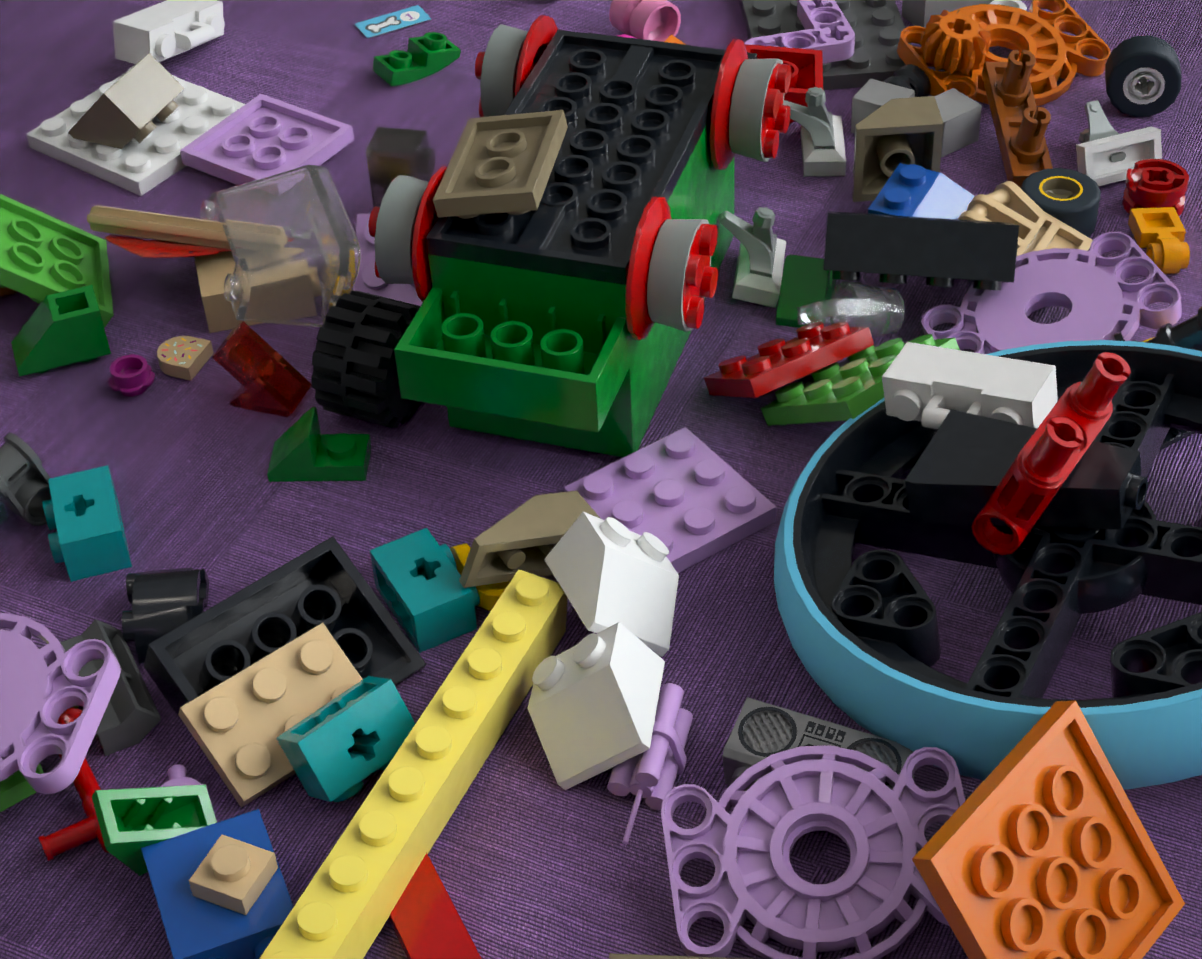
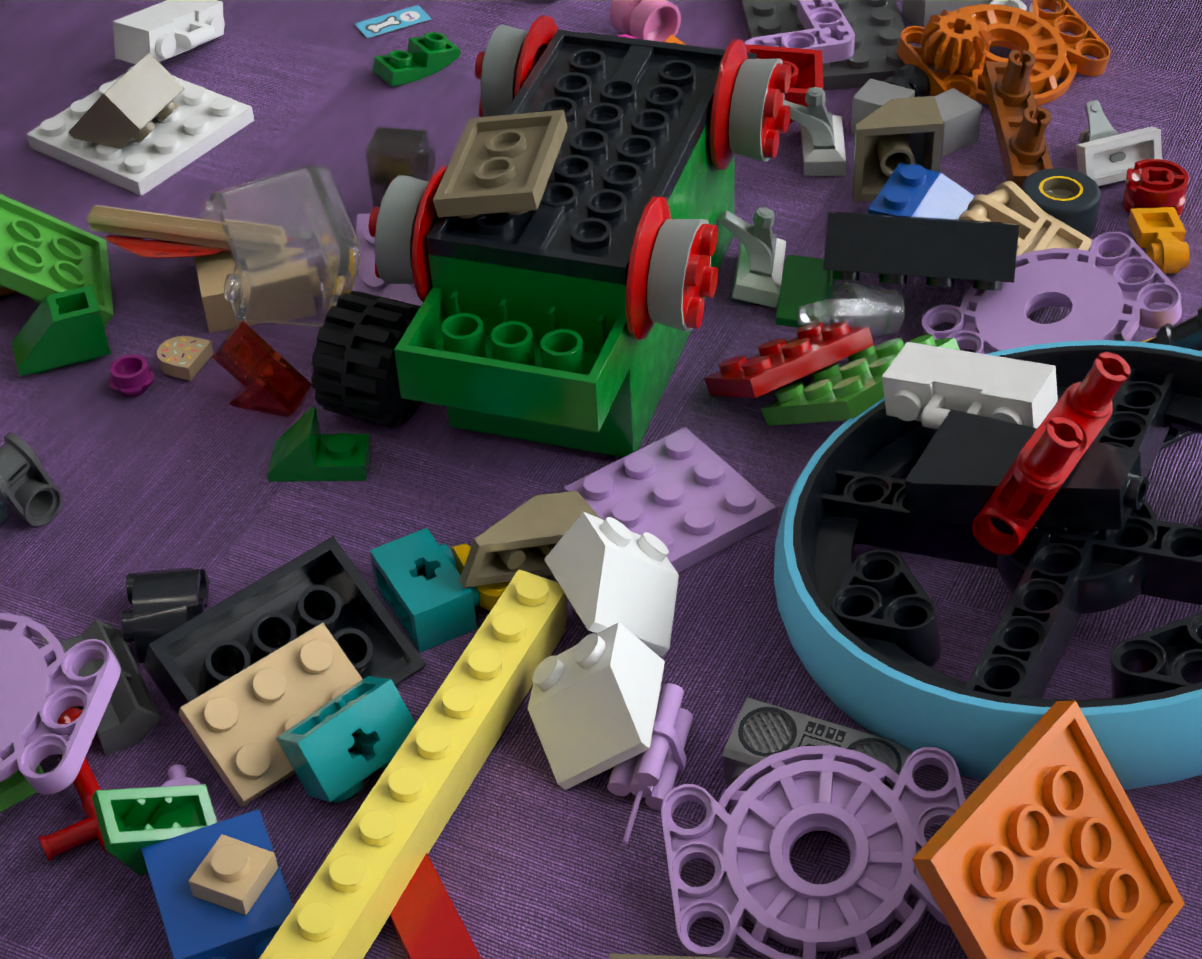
(87, 524): teal brick -> none
(266, 140): lavender plate -> none
(1141, 60): black wheel -> none

